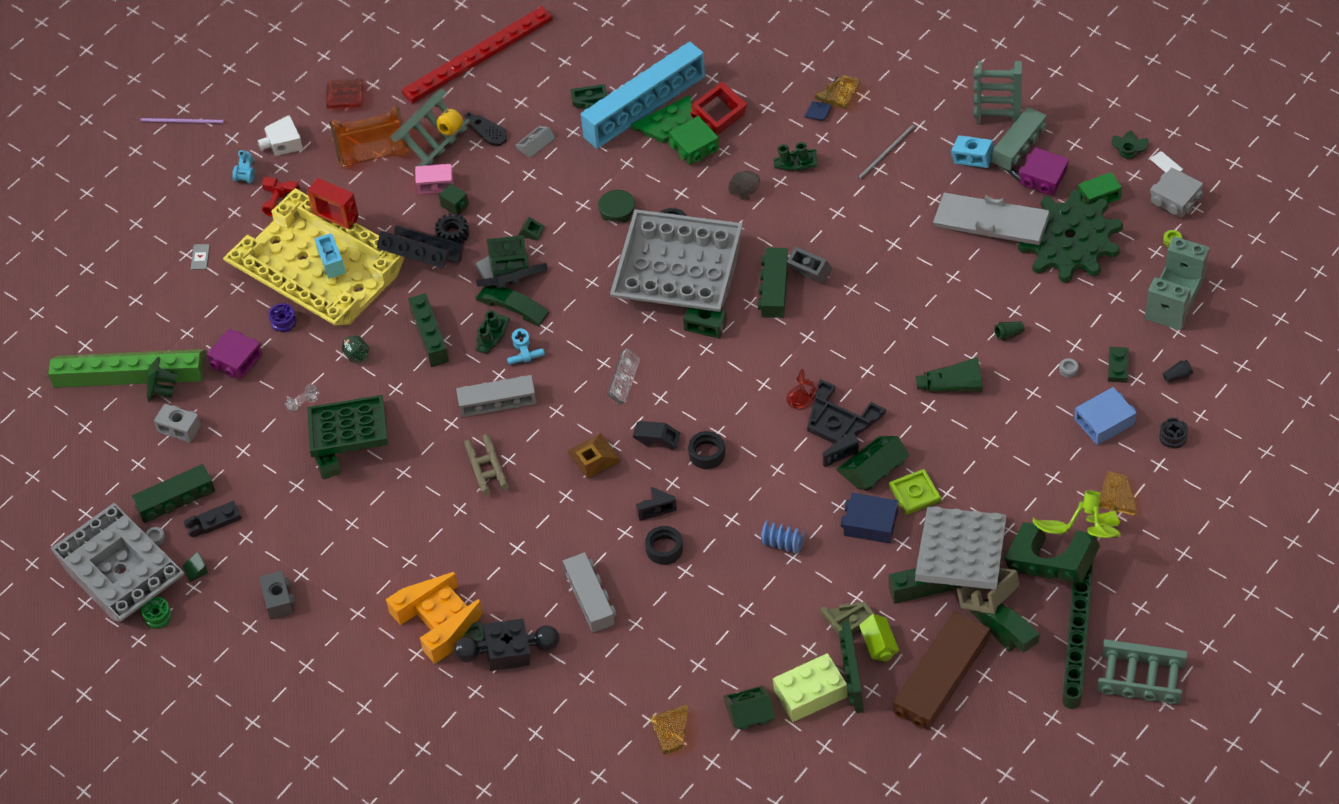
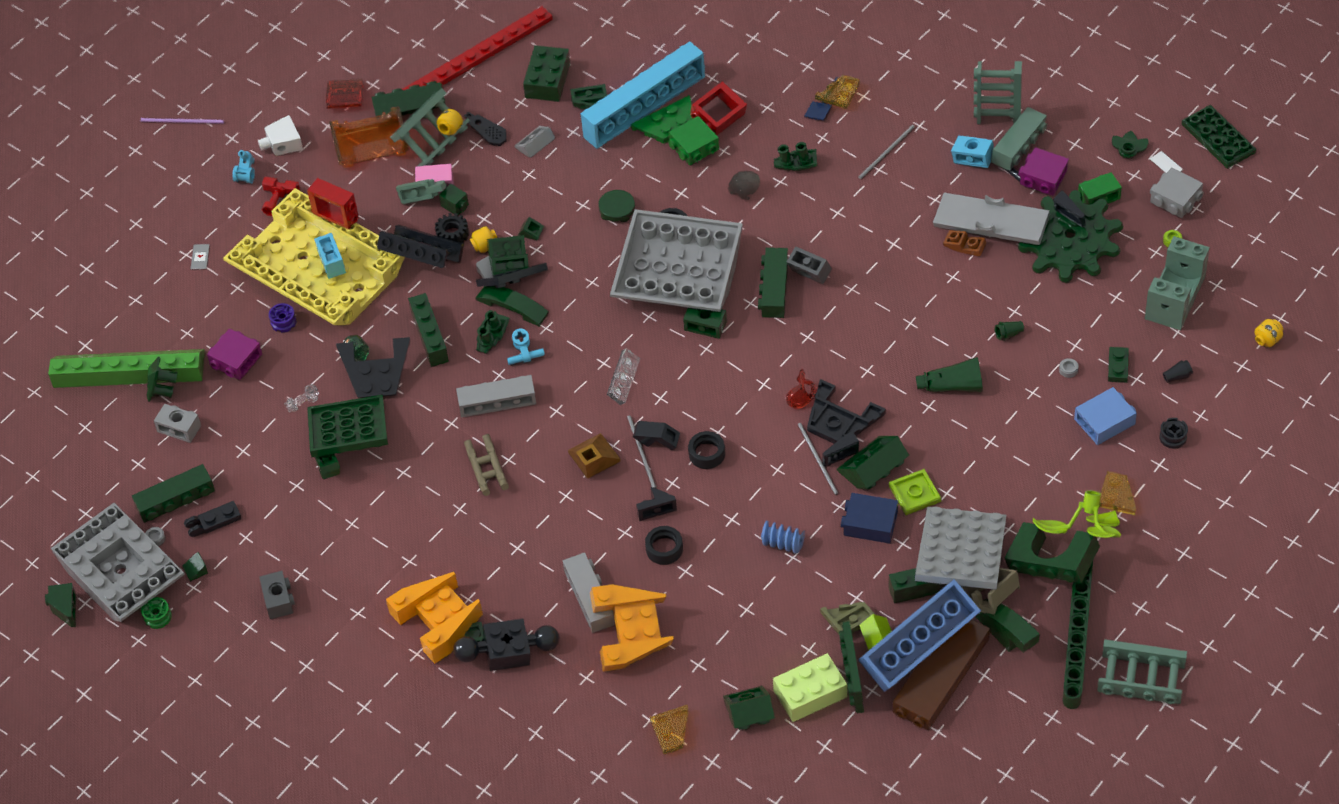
(62, 602): none -> dark green slope
(375, 376): none -> black wing
(407, 100): none -> dark green brick
(420, 190): none -> sand green hinge
(480, 237): none -> yellow head
(546, 73): none -> dark green brick
(634, 621): none -> light orange wedge
(642, 454): none -> light grey piece
(818, 459): none -> light grey piece
(919, 635): none -> medium blue brick
(961, 242): none -> dark orange slope
(1067, 208): none -> black slope
(1218, 136): none -> dark green tile
(1268, 332): none -> yellow head

